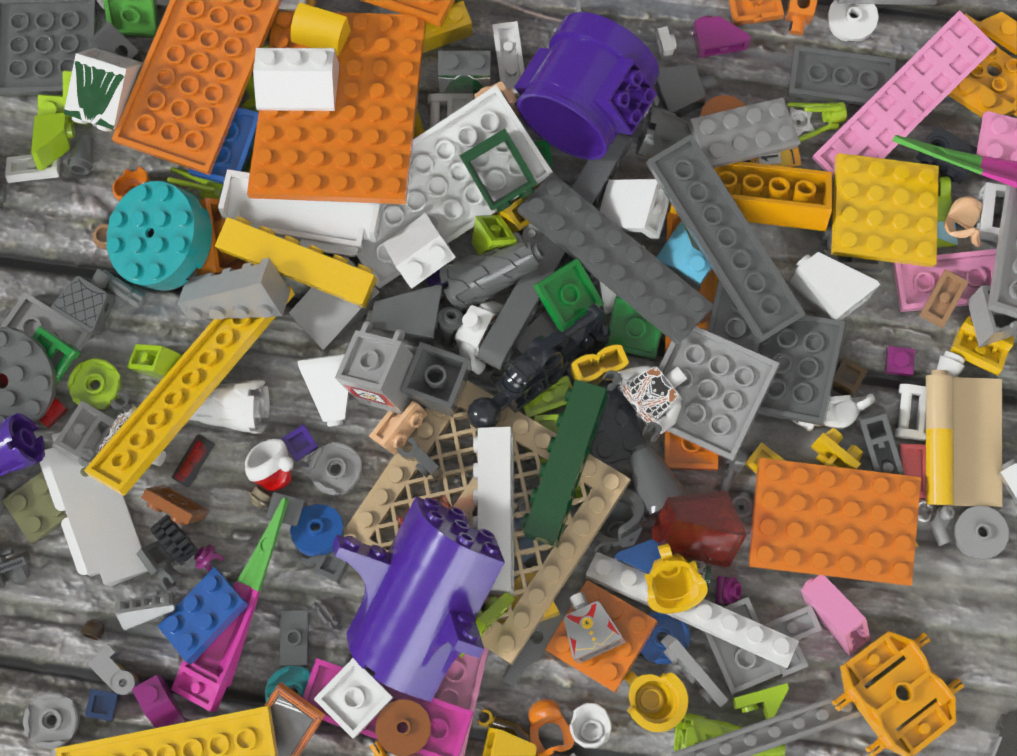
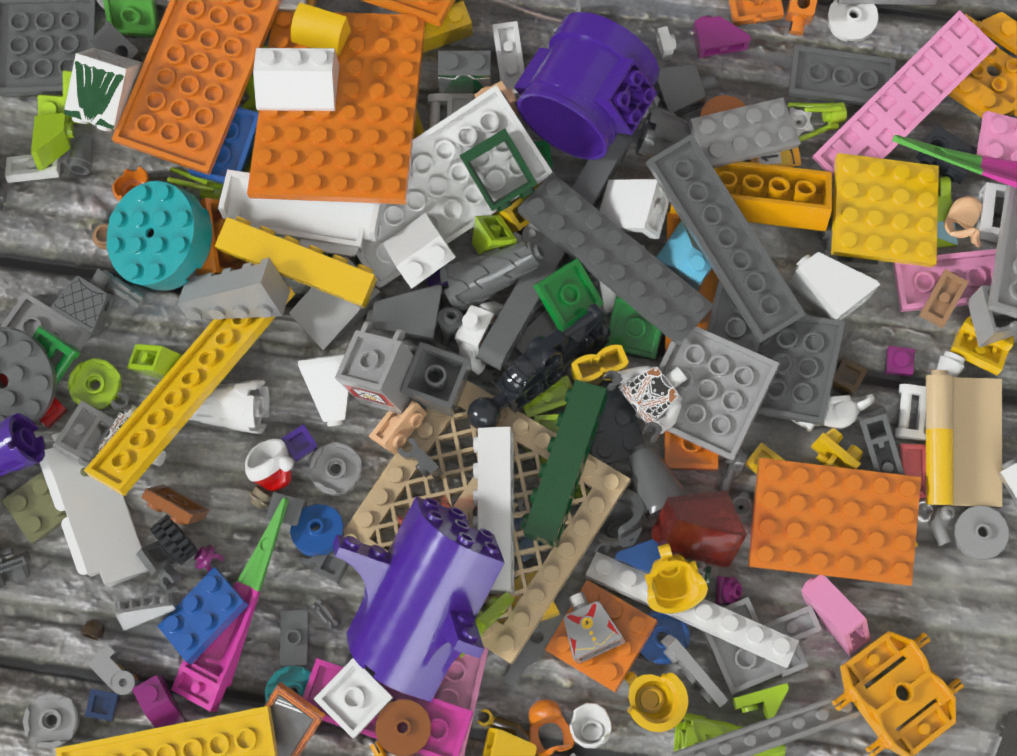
(193, 460): sticker -> none

